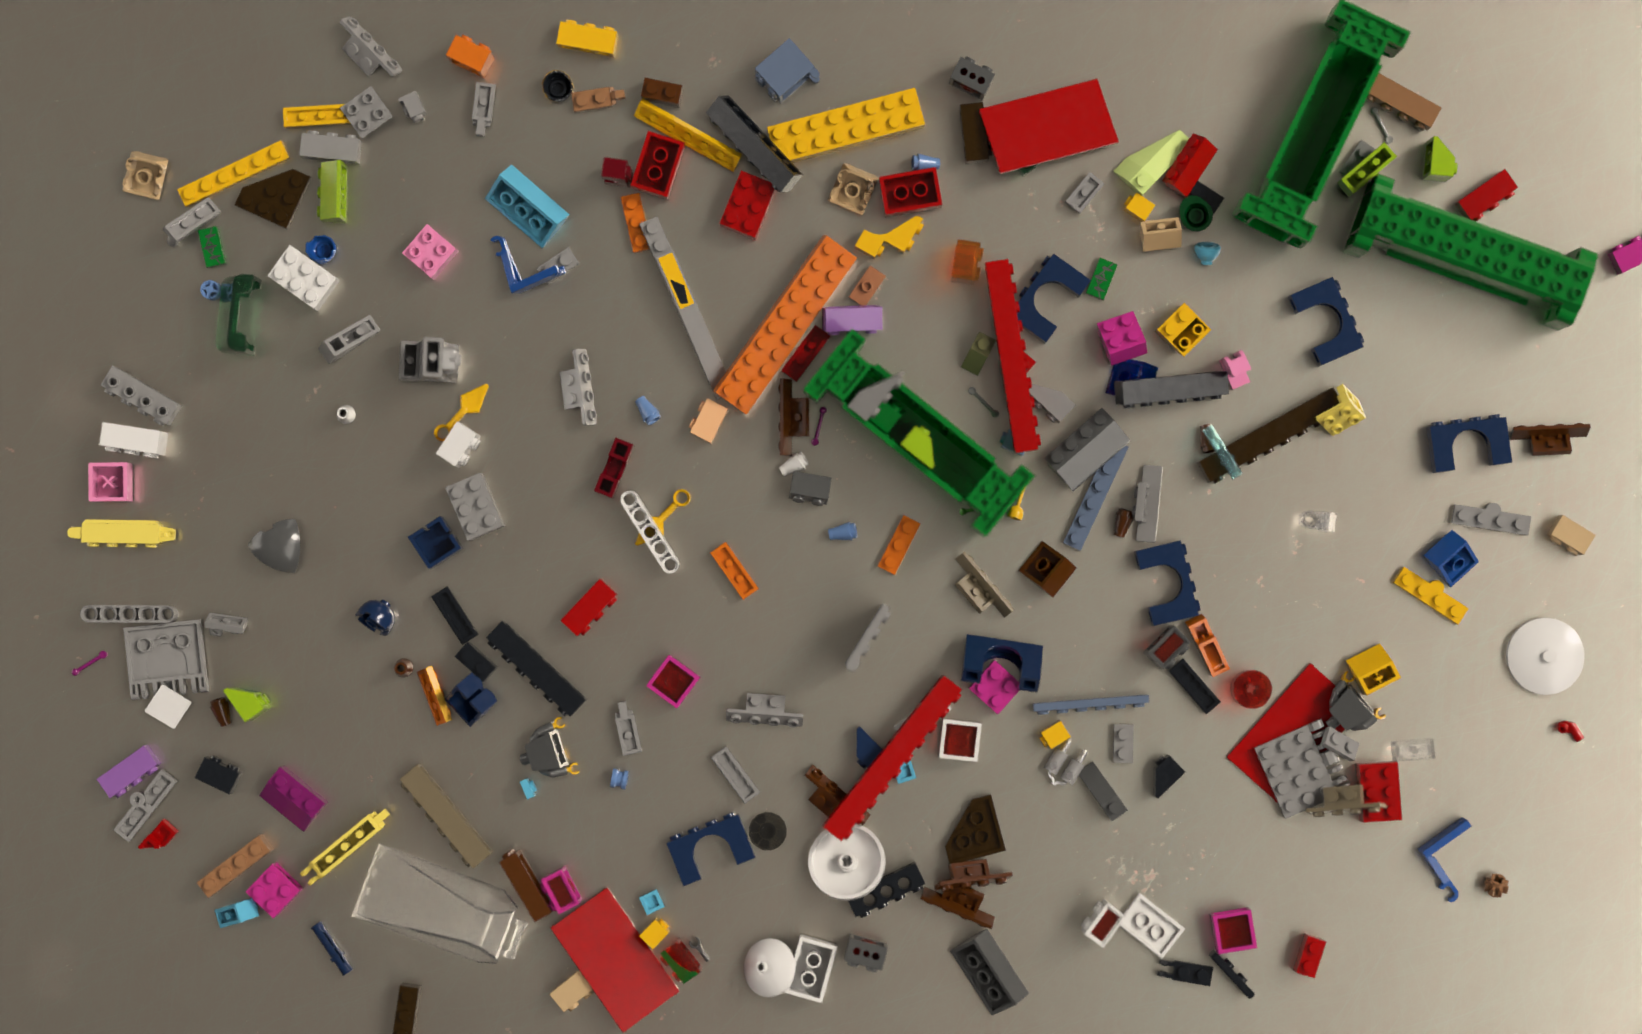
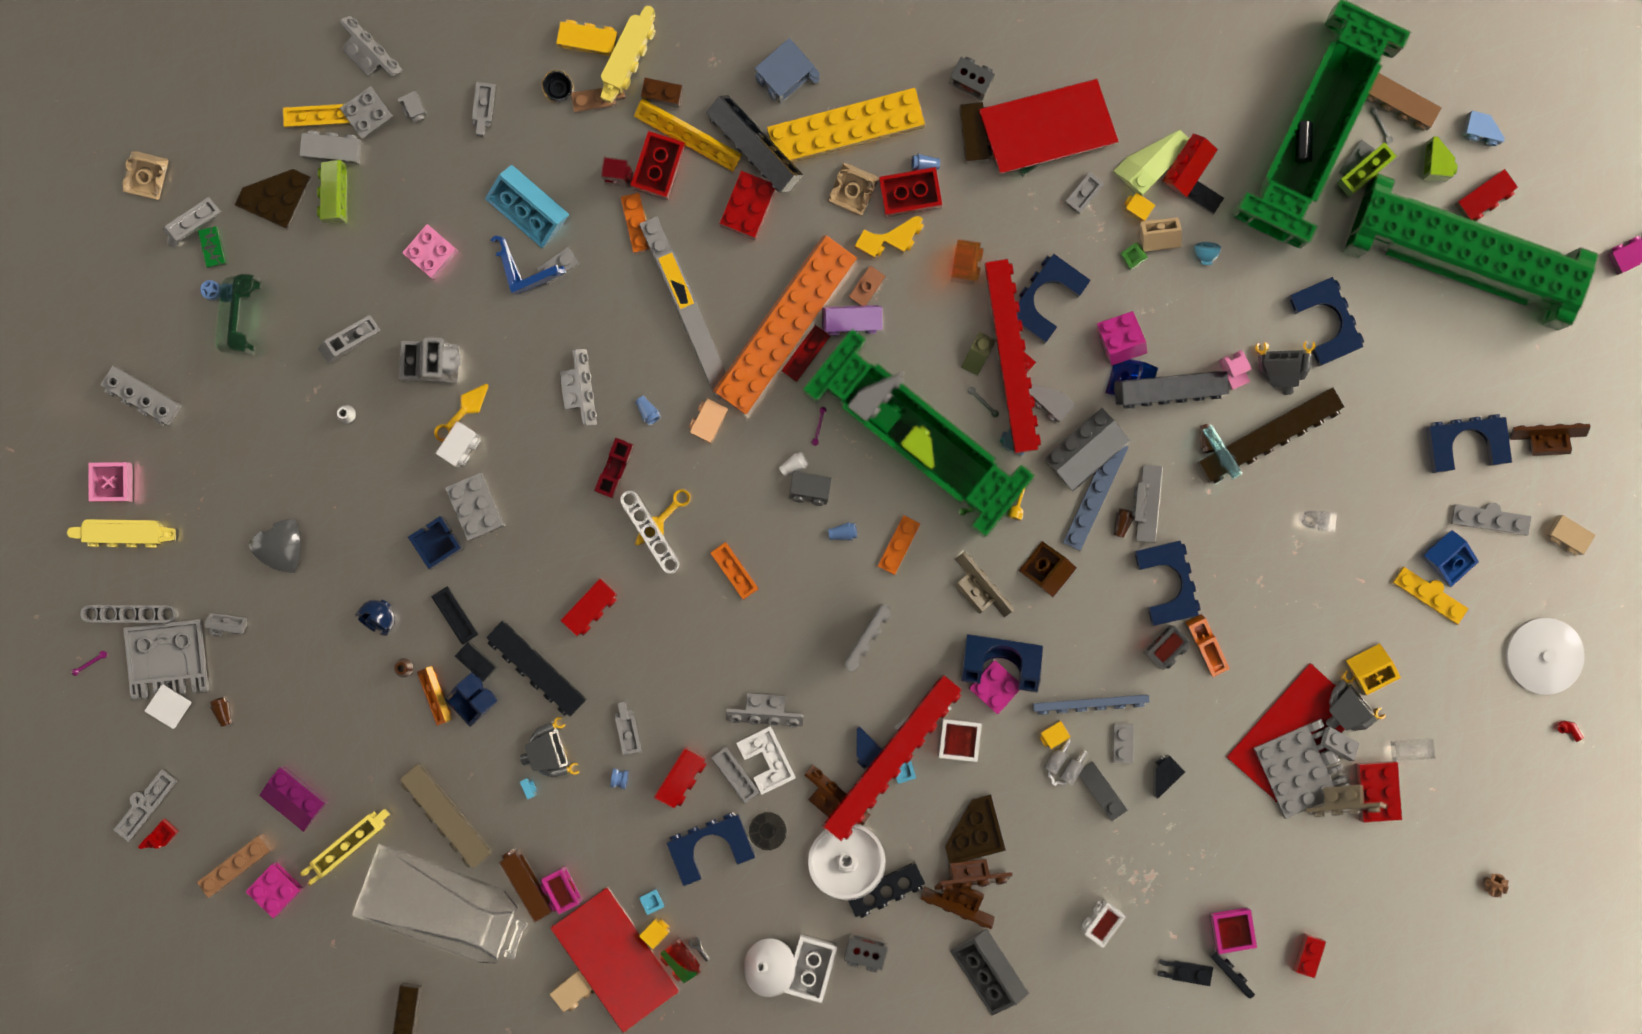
(129, 772): medium lavender brick -> none
(133, 440): white brick -> none
(218, 774): black brick -> none
(233, 173): yellow plate -> none
(236, 912): medium azure slope -> none
(248, 702): lime slope -> none
(303, 278): white brick -> none
(321, 249): blue hair -> none
(337, 956): dark blue pin -> none
(470, 56): orange brick -> none
(627, 54): none -> light yellow hinge
(673, 681): clear red piece -> none
(681, 778): none -> red slope
(780, 769): none -> white plate
(793, 417): reddish brown bracket -> none
(1101, 279): green tile -> none
(1134, 255): none -> bright green plate
(1151, 926): white tile -> none
(1183, 330): yellow slope -> none
(1194, 686): black plate -> none
(1195, 213): dark green piece -> none
(1241, 683): clear red brick -> none
(1285, 367): none -> dark grey torso
(1304, 142): none -> black brick
(1342, 415): light yellow bracket -> none
(1437, 843): blue hinge -> none
(1482, 127): none -> light blue slope

